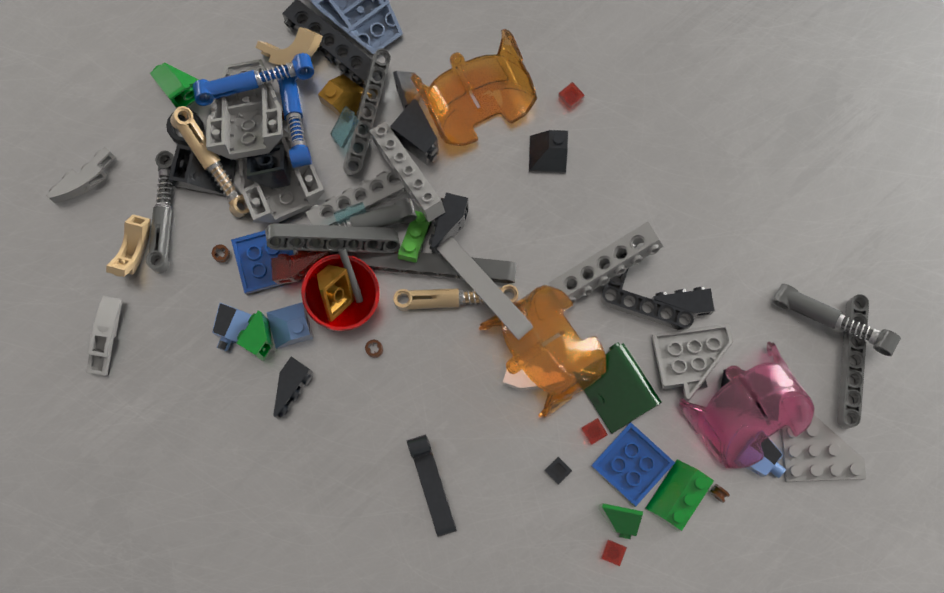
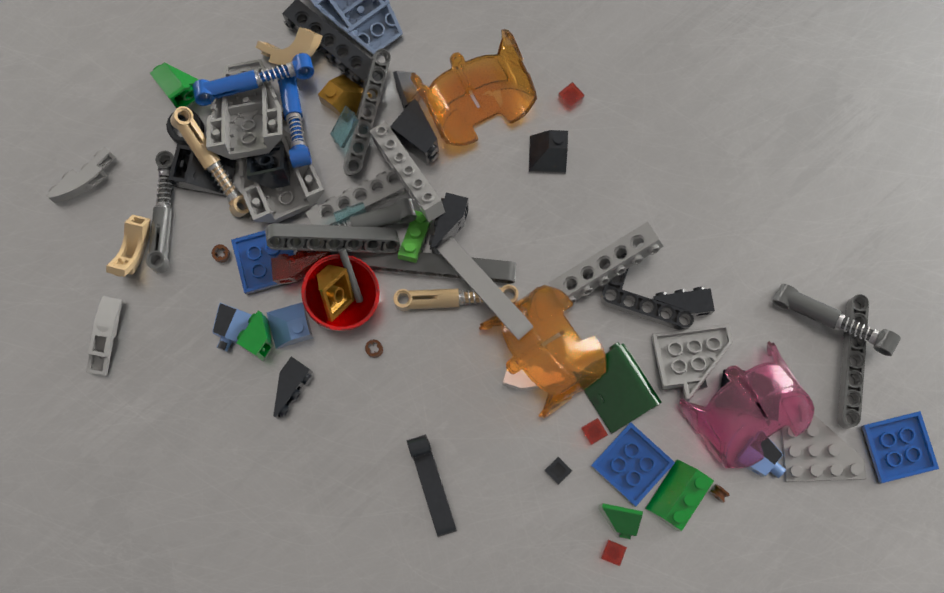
(900, 447): none -> blue plate

